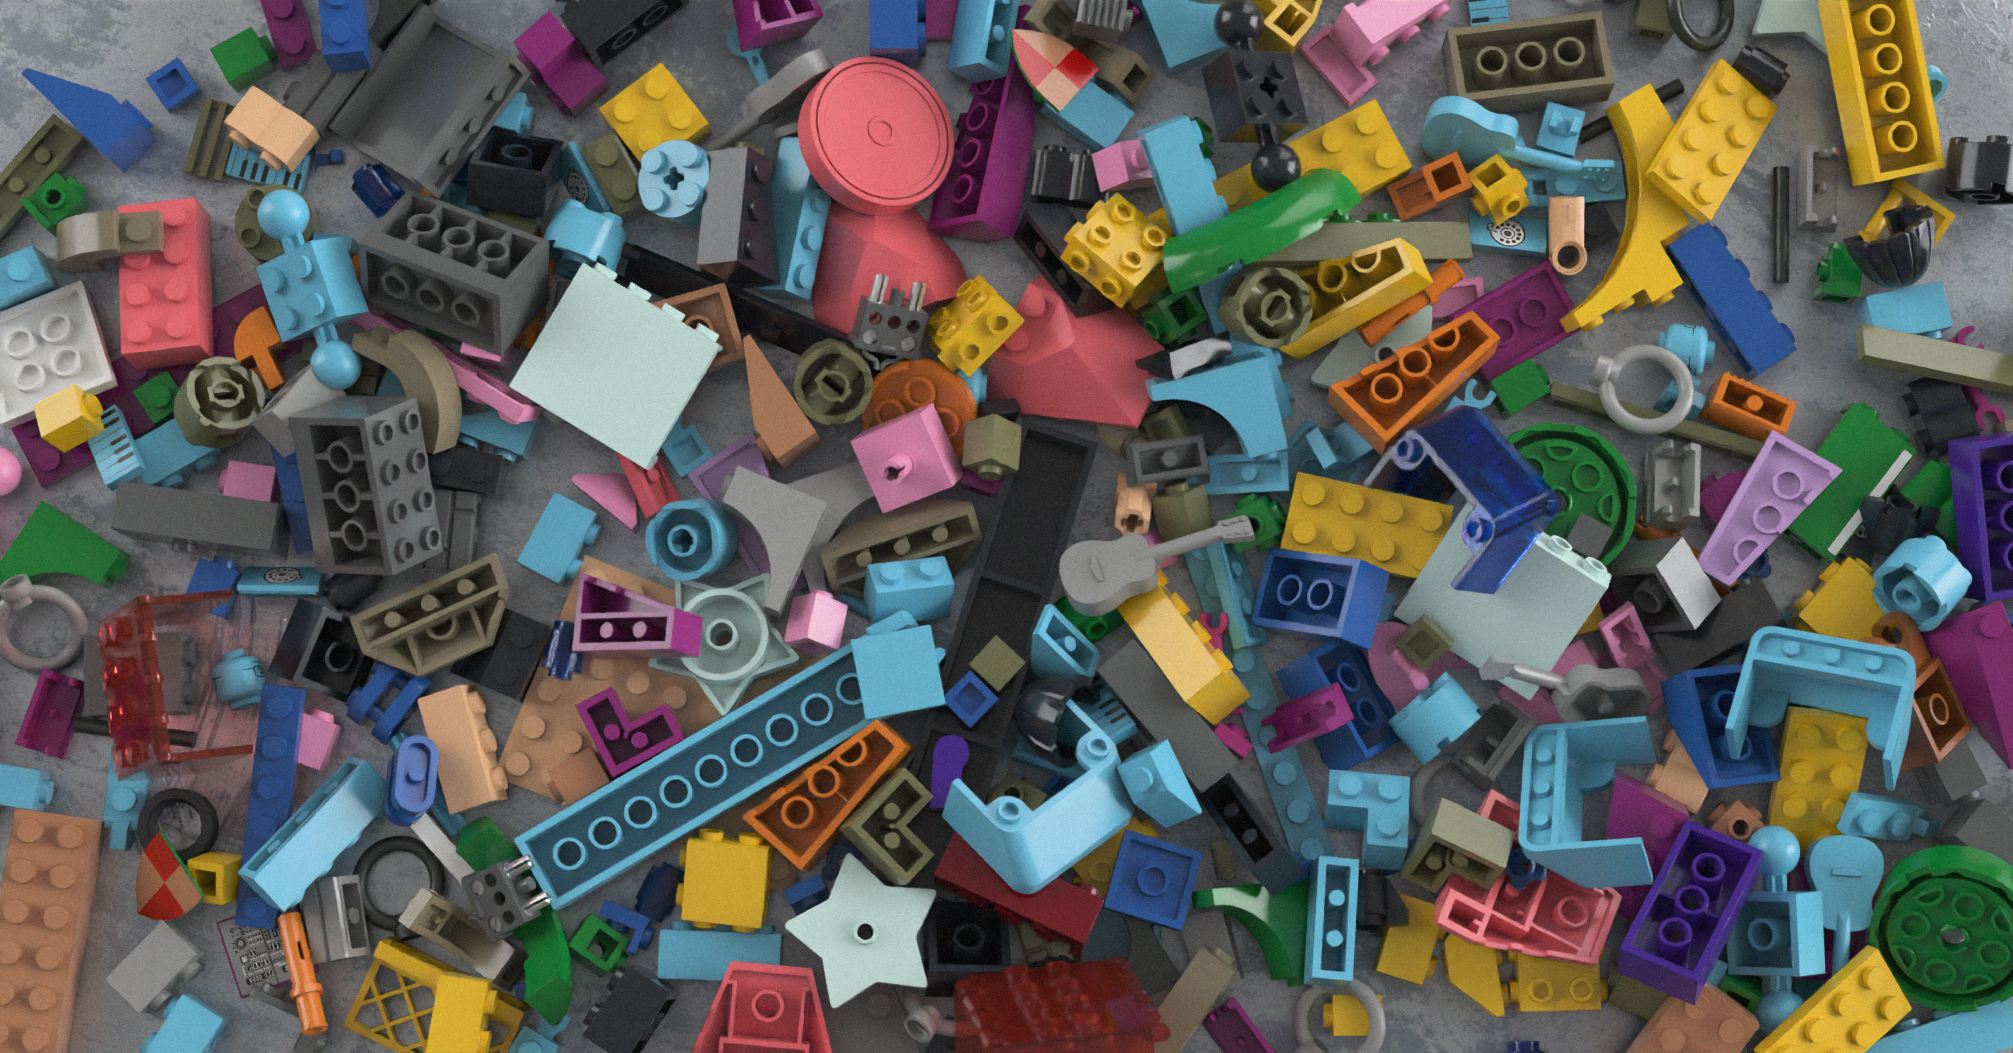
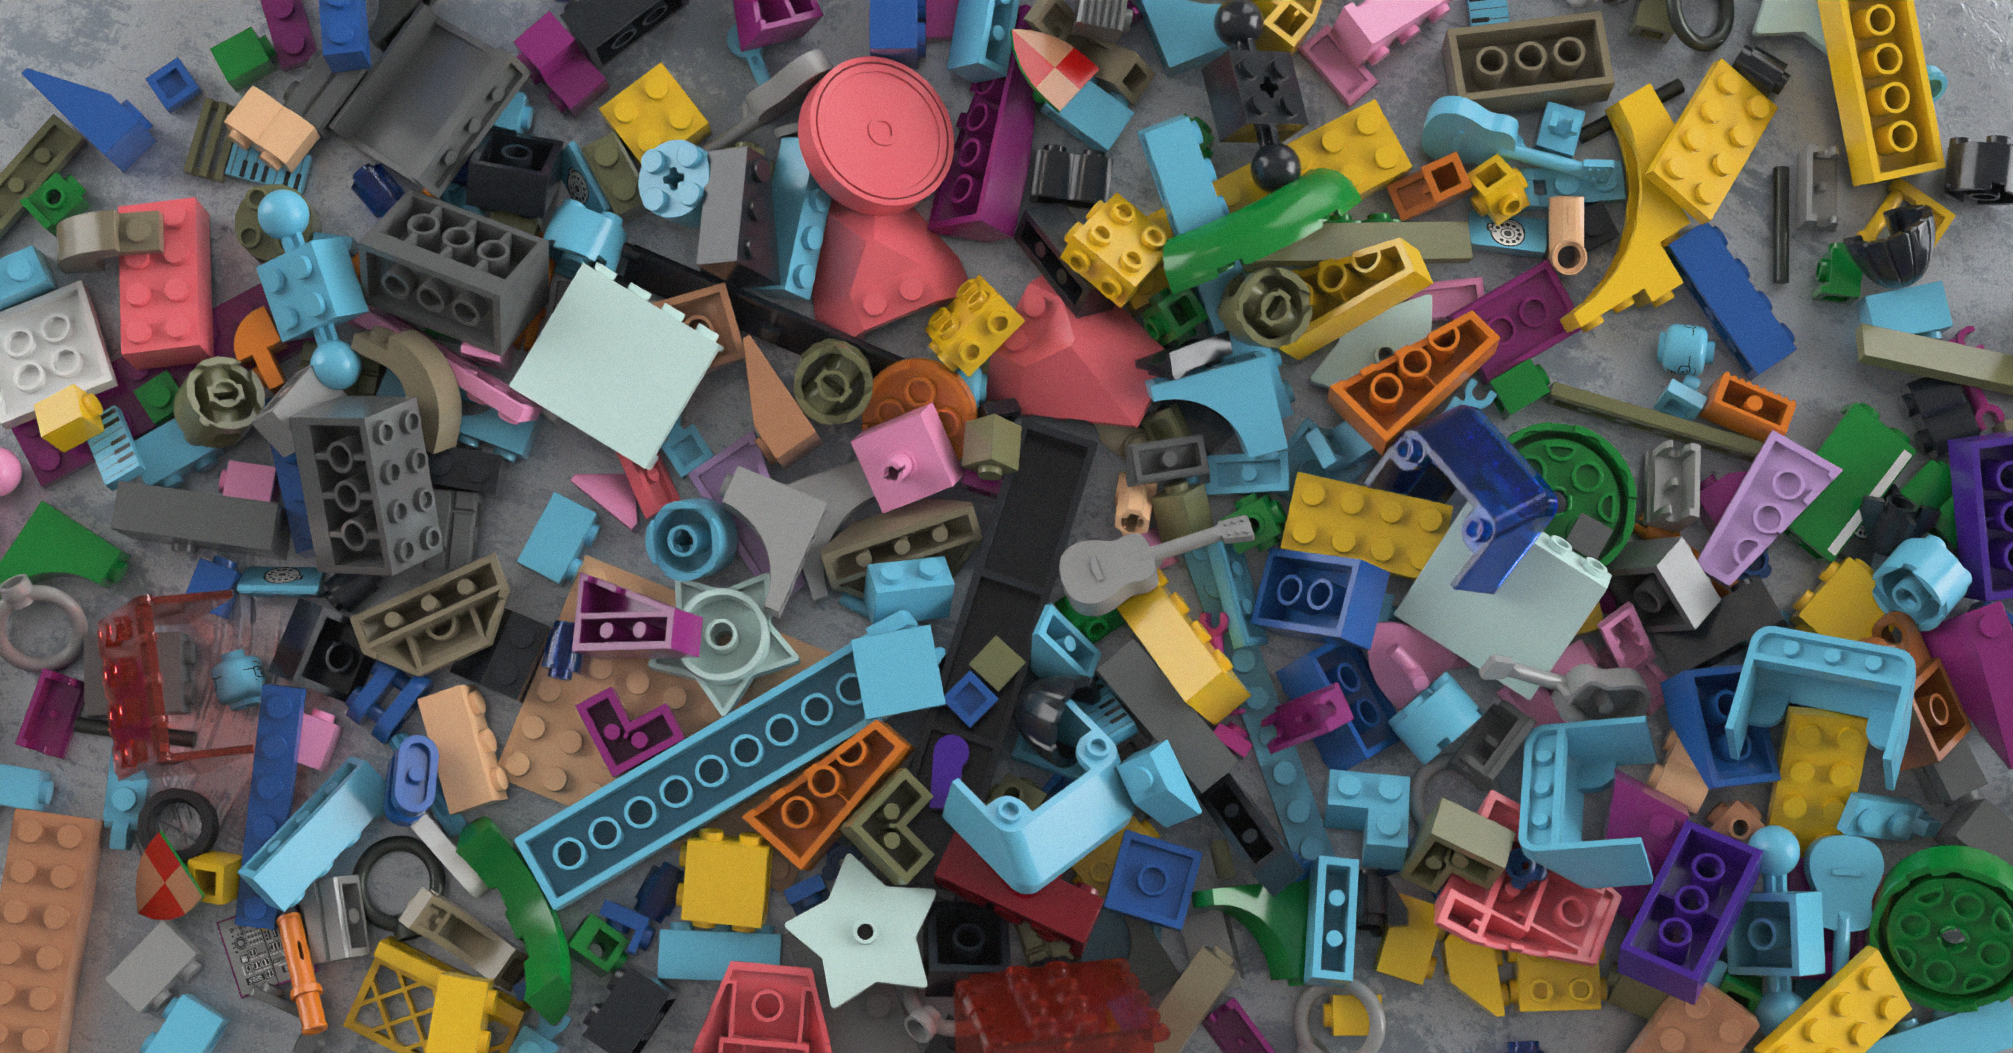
(326, 159): blue piece -> none
(503, 897): dark grey piece -> none
(578, 777): nougat brick -> none
(816, 623): bright pink brick -> none
(890, 337): dark grey piece -> none
(1122, 167): bright pink slope -> none
(1380, 326): orange pin -> none
(1424, 642): olive plate -> none
(1606, 375): light grey piece -> none

